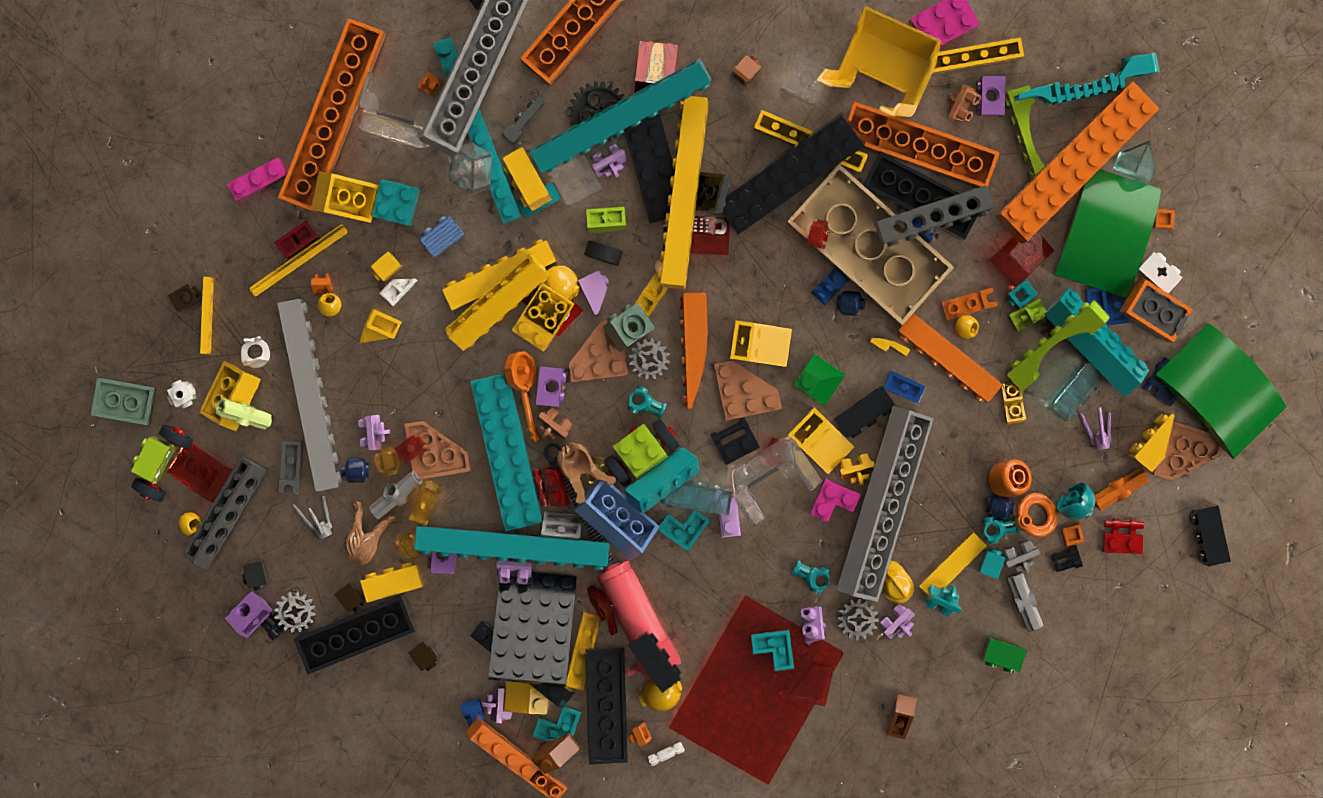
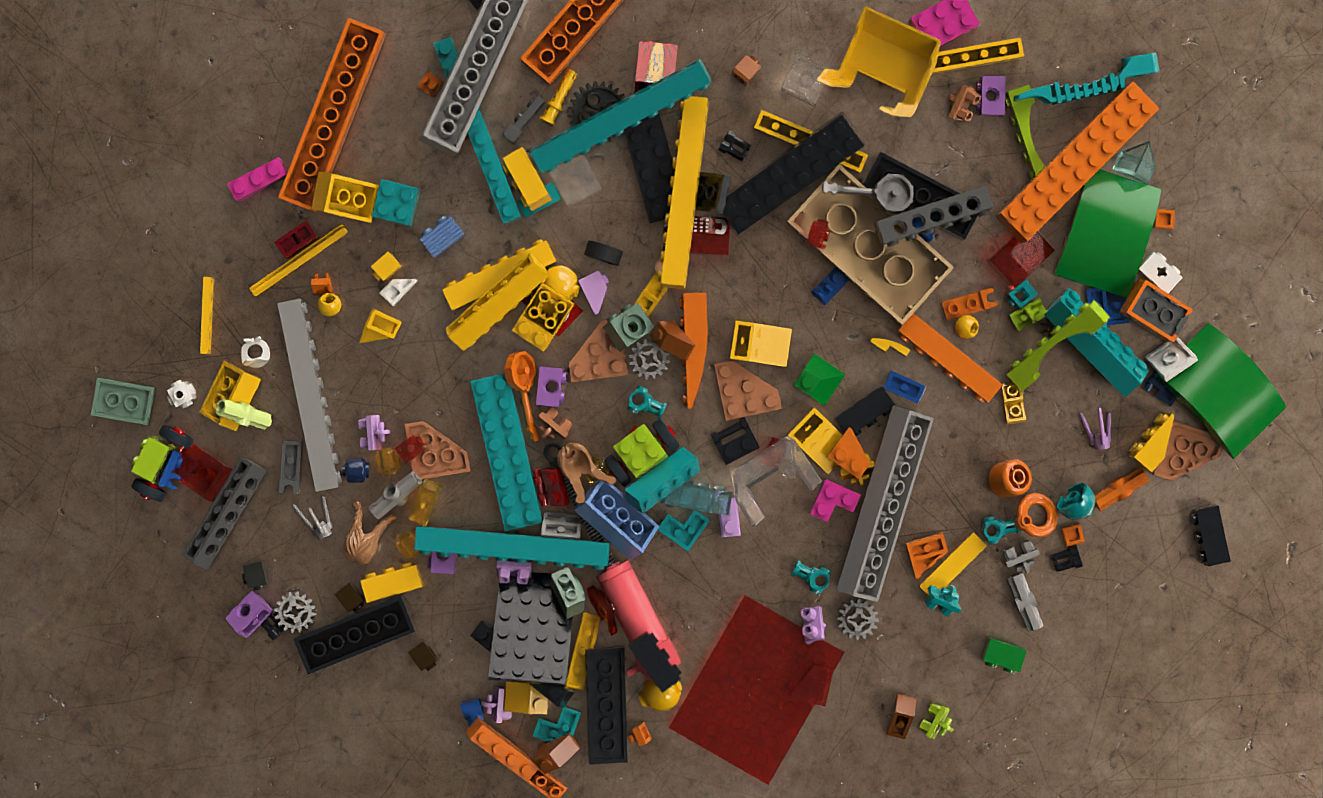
(174, 462): none -> blue plate
(176, 297): dark brown brick -> none
(188, 523): yellow piece -> none
(387, 125): clear windscreen -> none
(470, 168): clear brick -> none
(554, 105): none -> yellow pin
(568, 592): none -> sand green brick
(606, 220): lime hinge -> none
(610, 164): lavender hips -> none
(665, 754): white axle -> none
(672, 339): none -> dark orange slope
(727, 143): none -> black piece
(777, 643): teal plate -> none
(850, 303): dark blue head -> none
(850, 454): none -> orange wing
(891, 193): none -> flat silver piece
(897, 584): yellow piece -> none
(905, 616): lavender hips -> none
(923, 146): orange brick -> none
(925, 552): none -> orange wing
(940, 714): none -> lime hips
(991, 563): teal brick -> none
(1000, 507): dark blue head -> none
(1076, 391): clear light blue slope -> none
(1123, 543): red plate -> none
(1171, 359): none -> white tile

